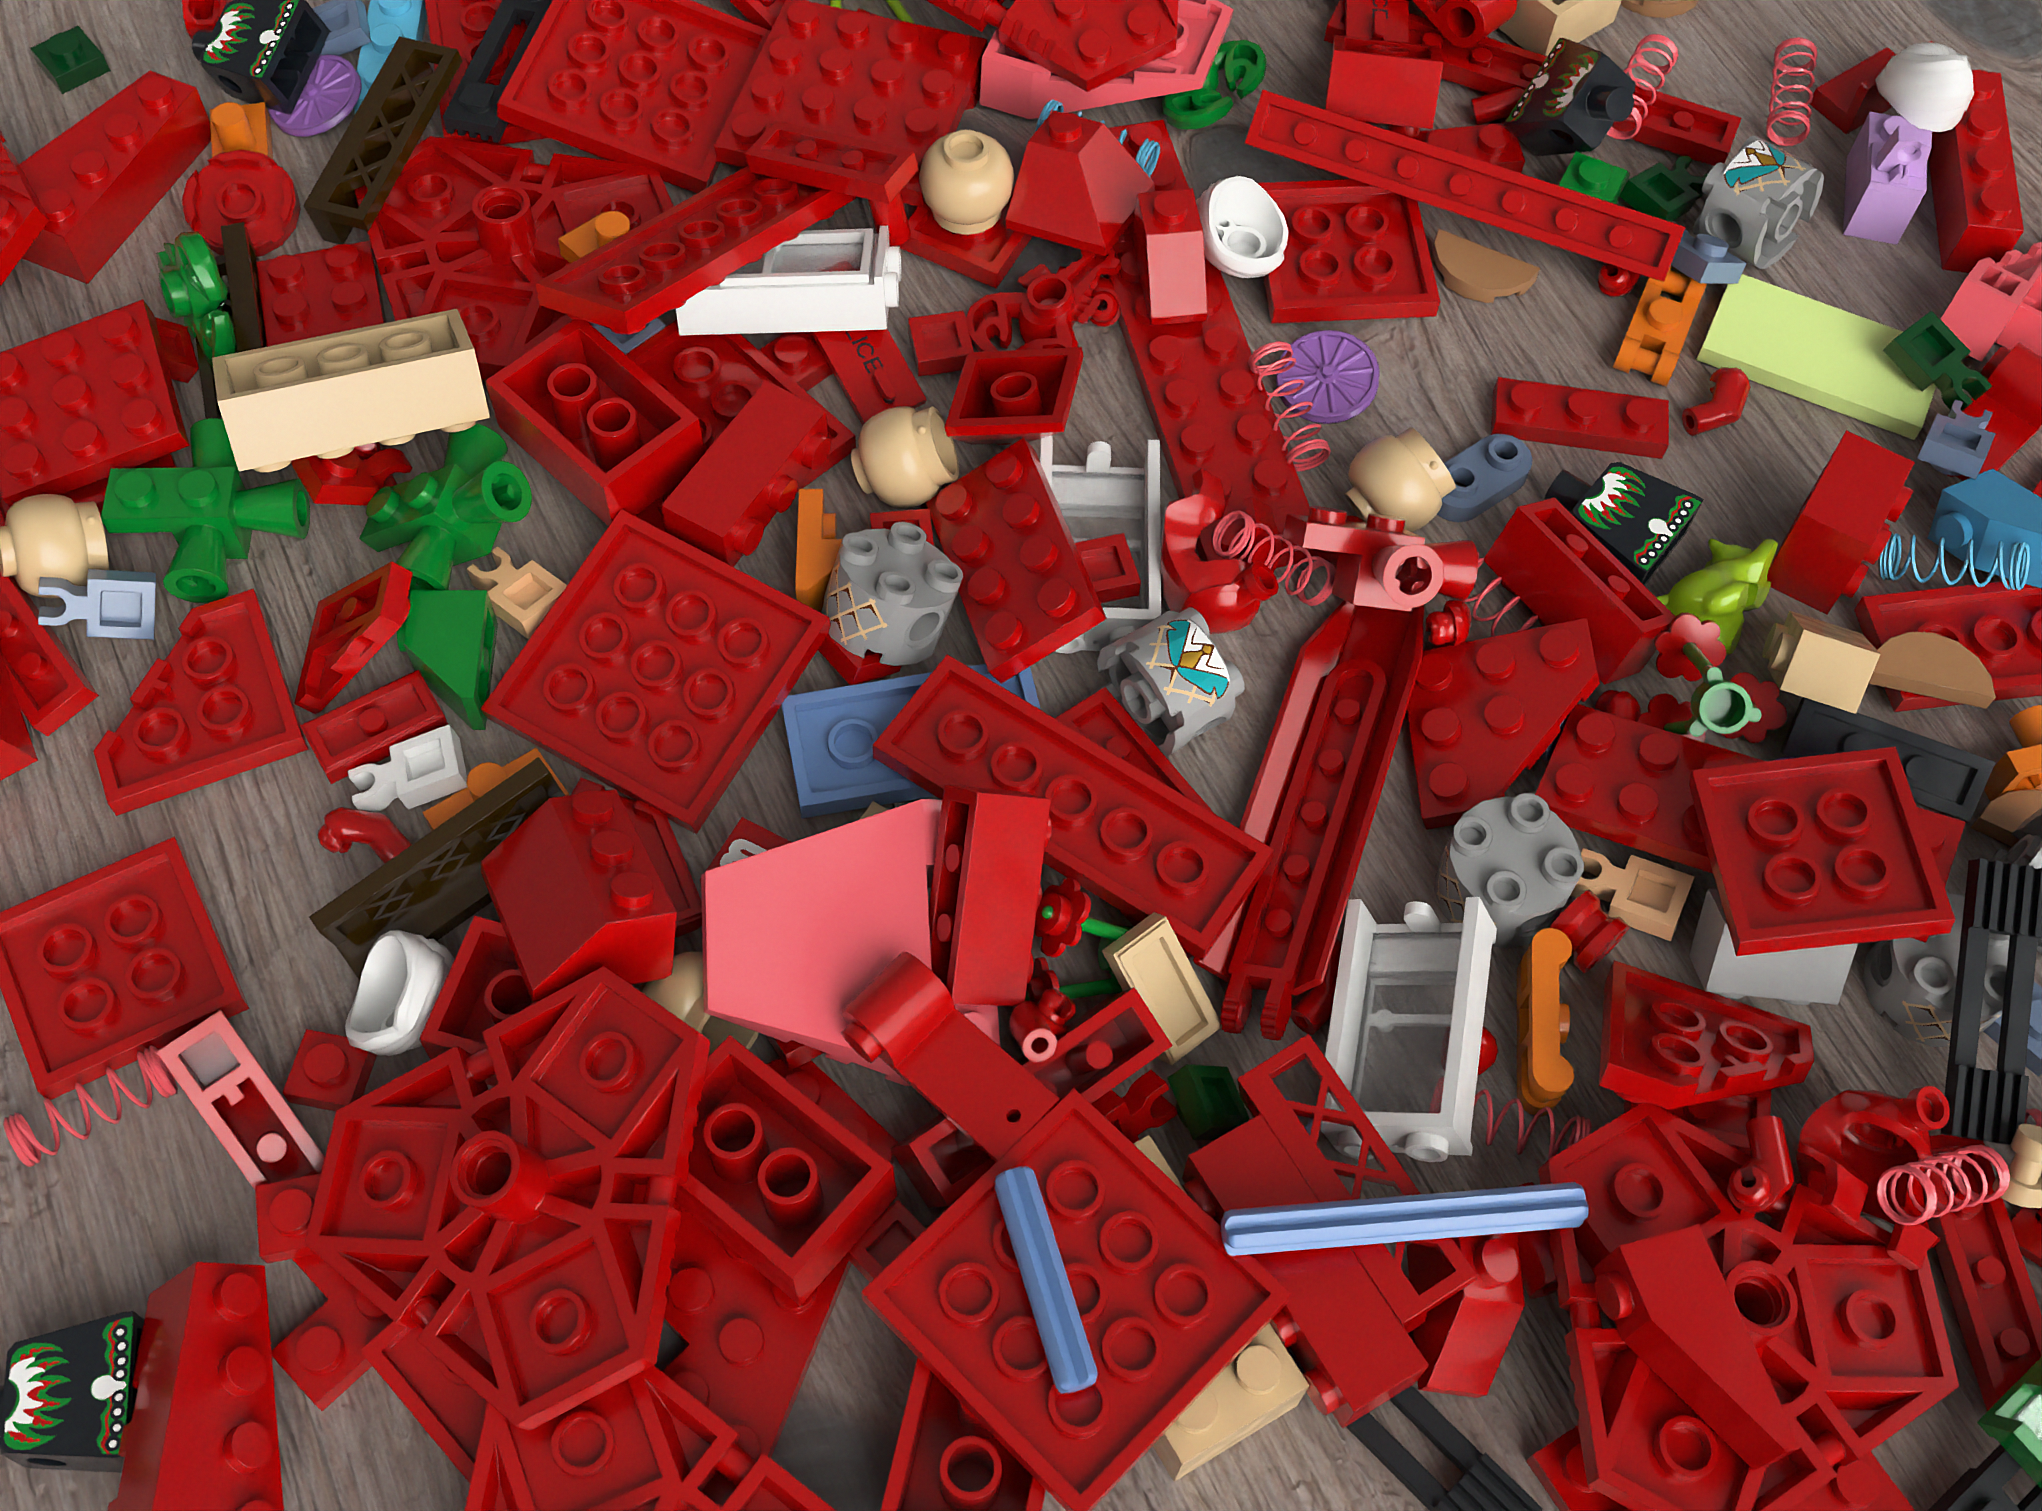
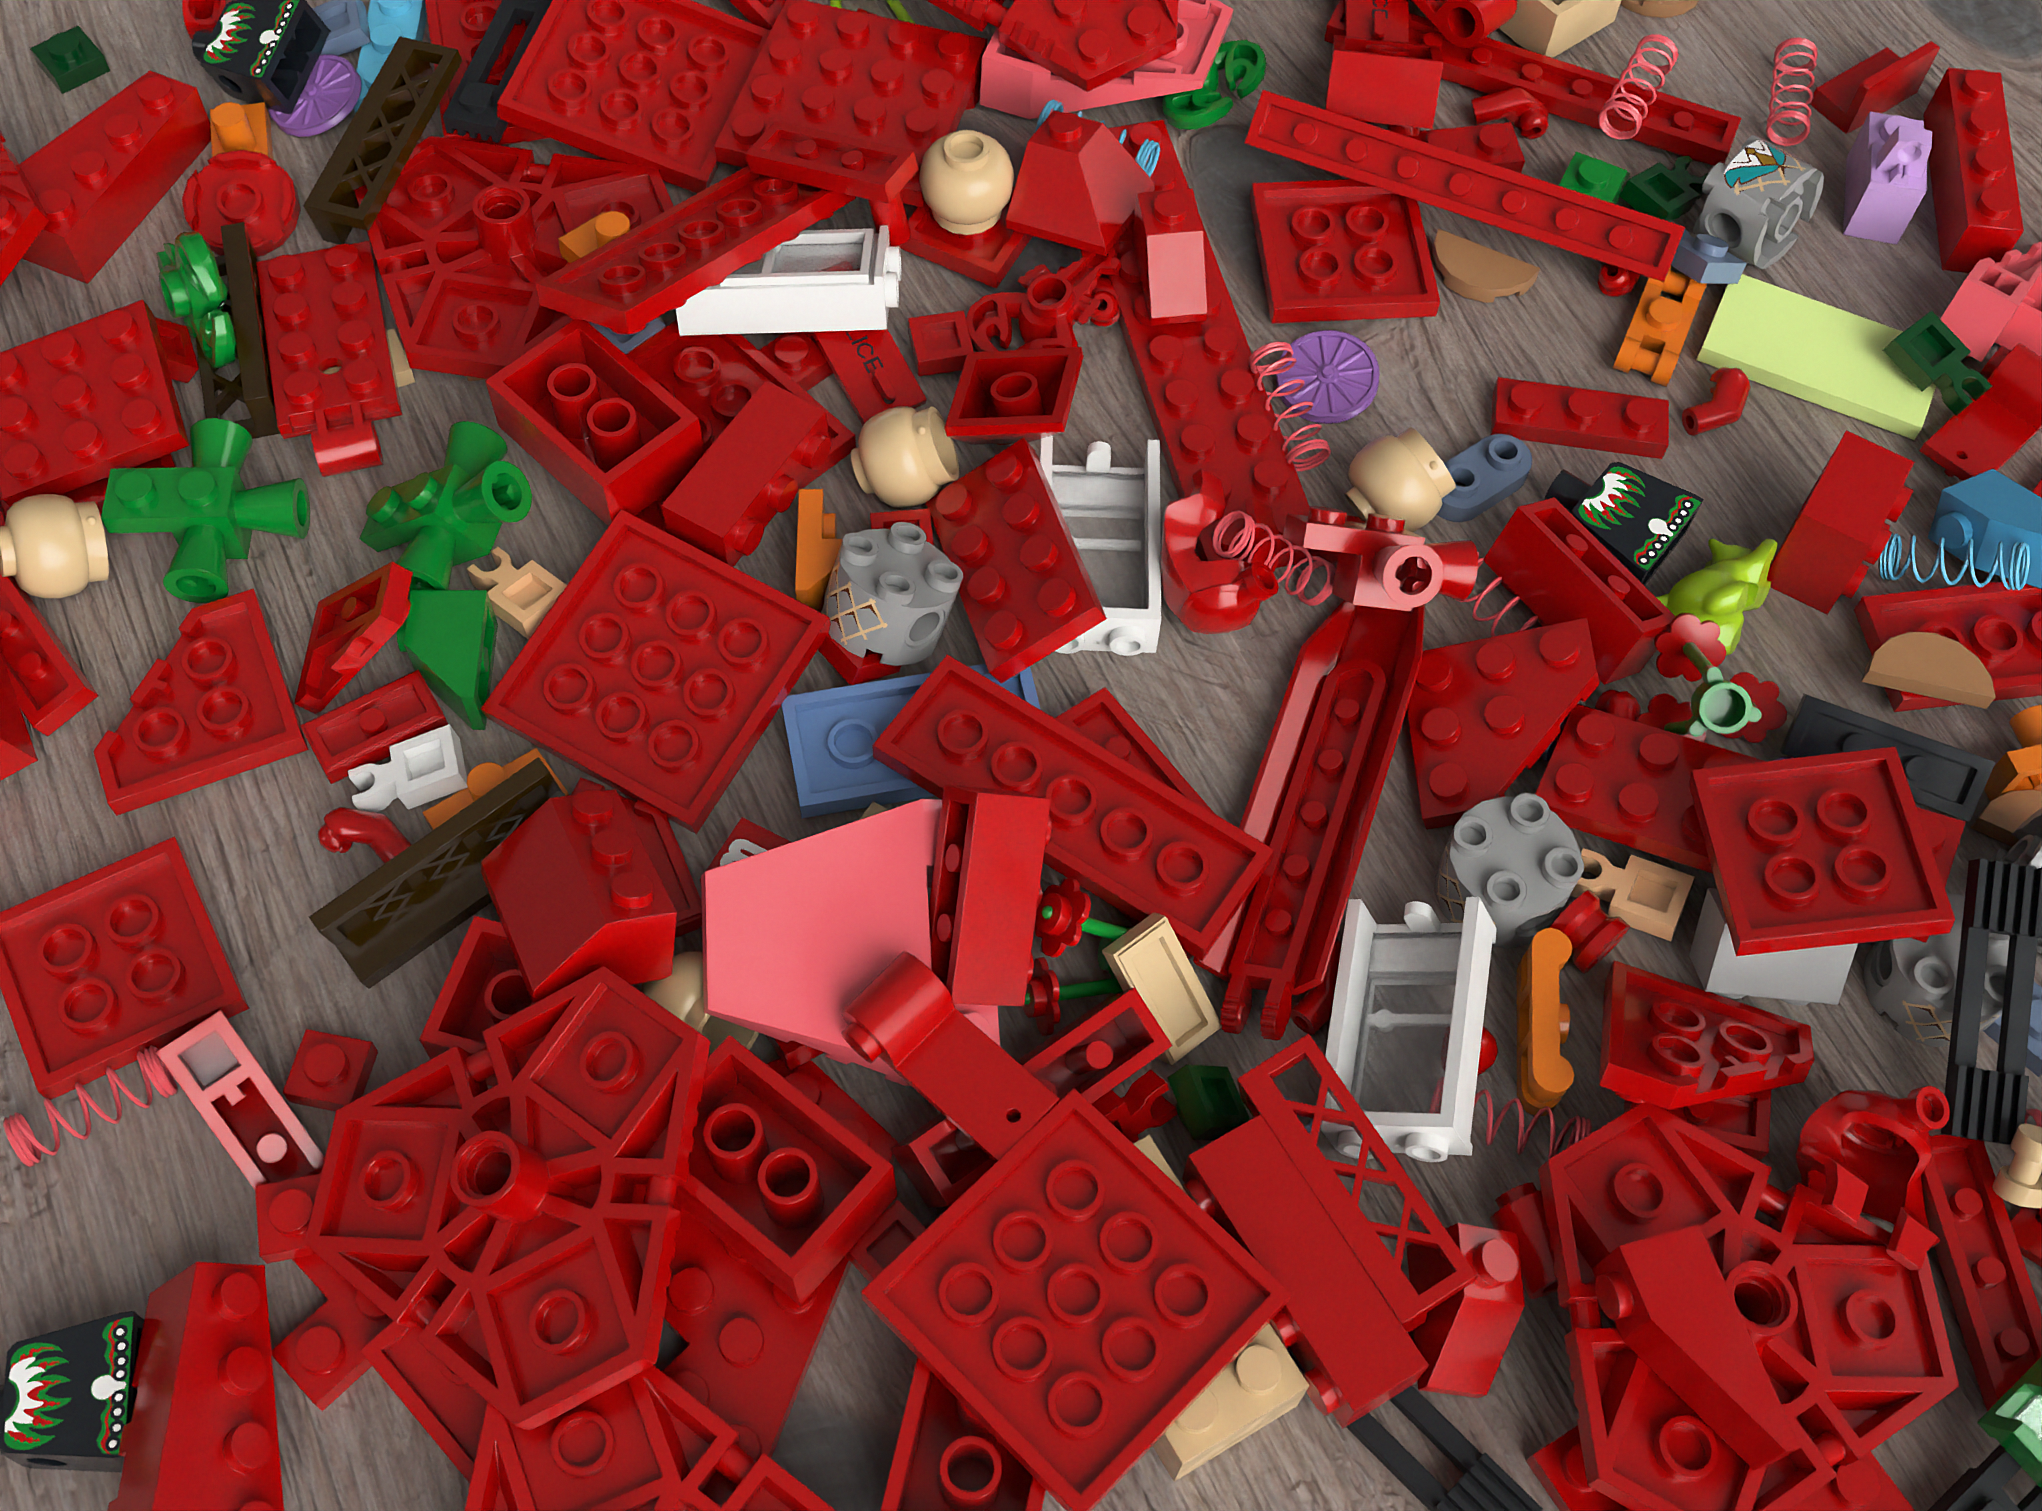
(112, 603): plate -> none
(348, 478): red plate -> none
(349, 390): brick -> none
(397, 992): white hair -> none
(1041, 1023): red arm -> none
(1045, 1280): medium blue axle -> none
(1110, 567): red plate -> none
(1172, 678): light grey brick -> none
(1242, 228): white hair -> none
(1403, 1218): axle -> none
(1450, 625): red arm -> none
(1571, 101): black torso -> none
(1768, 1172): red arm -> none
(1820, 661): tan brick -> none
(1928, 85): white hair -> none
(1958, 442): sand blue plate -> none
(1959, 1179): coral piece -> none

